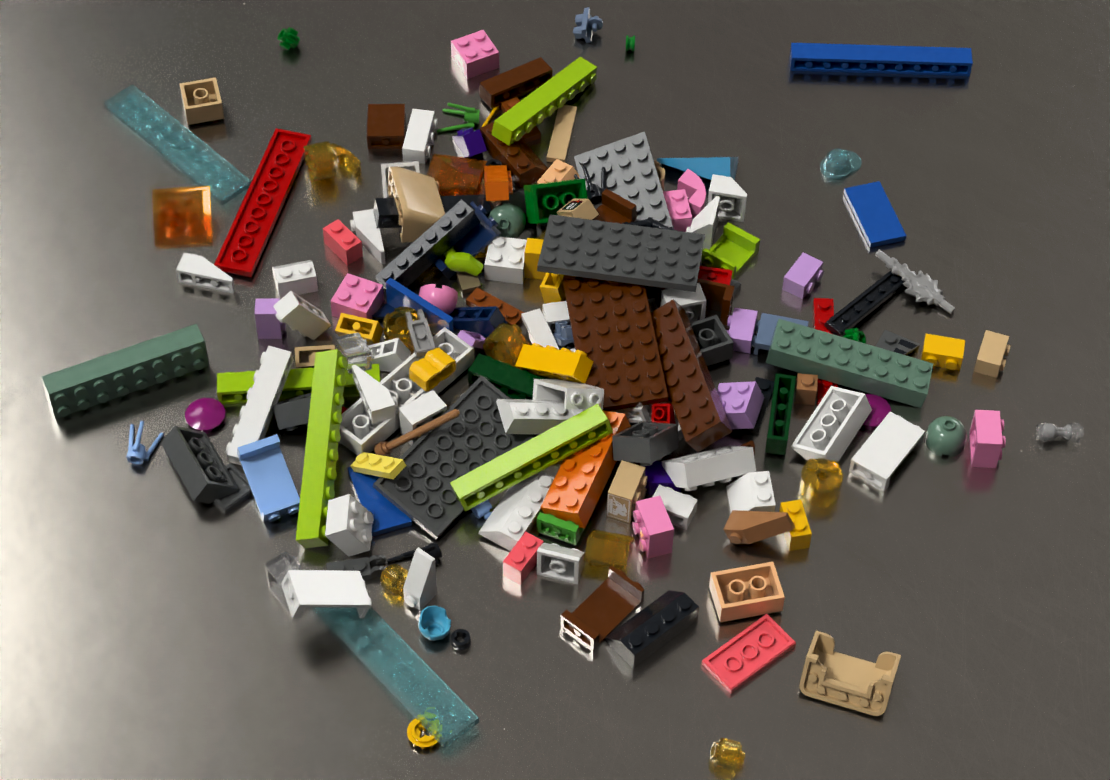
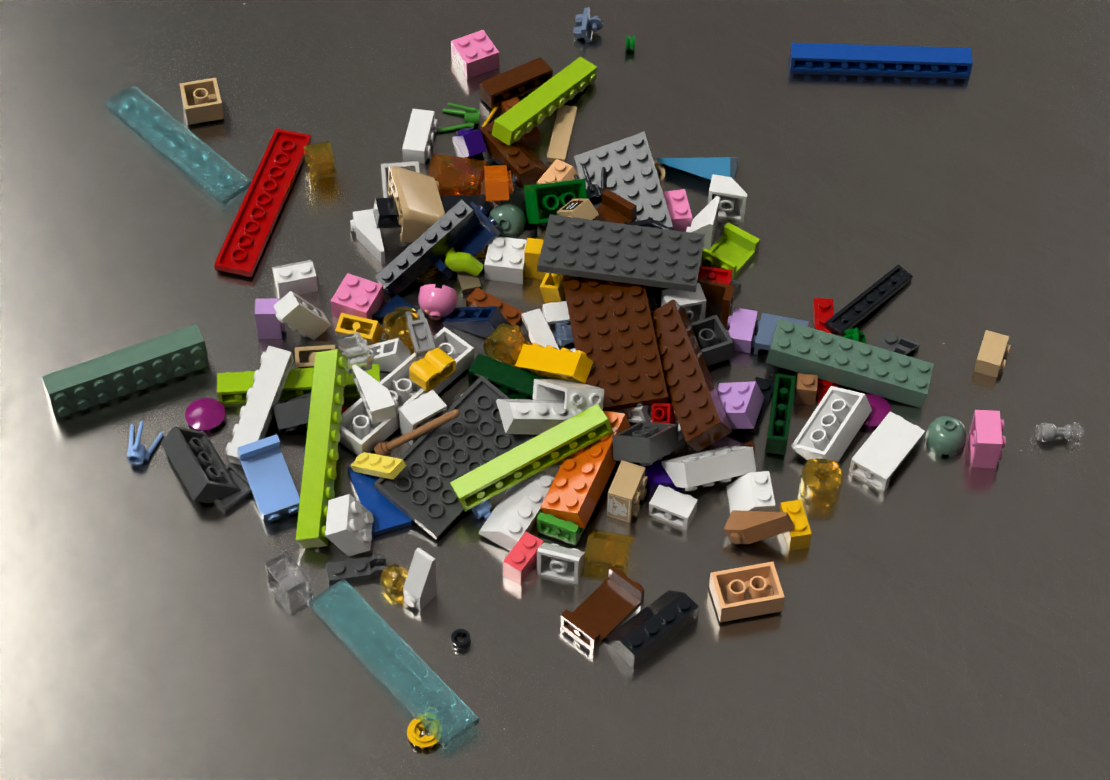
(182, 215): clear orange slope -> none
(200, 272): white slope -> none
(288, 38): green gear -> none
(325, 589): white panel -> none
(342, 242): coral brick -> none
(345, 158): clear yellow slope -> none
(386, 126): reddish brown panel -> none
(401, 296): blue tile -> none
(432, 549): black plant -> none
(434, 623): medium azure hair -> none
(473, 339): lavender tile -> none
(653, 527): bright pink brick -> none
(694, 190): bright pink brick -> none
(727, 753): clear yellow head -> none
(748, 653): coral tile -> none
(803, 275): lavender brick -> none
(840, 163): clear light blue piece -> none
(848, 679): tan windscreen -> none
(875, 214): blue tile -> none
(918, 285): light grey piece -> none
(943, 351): yellow brick -> none

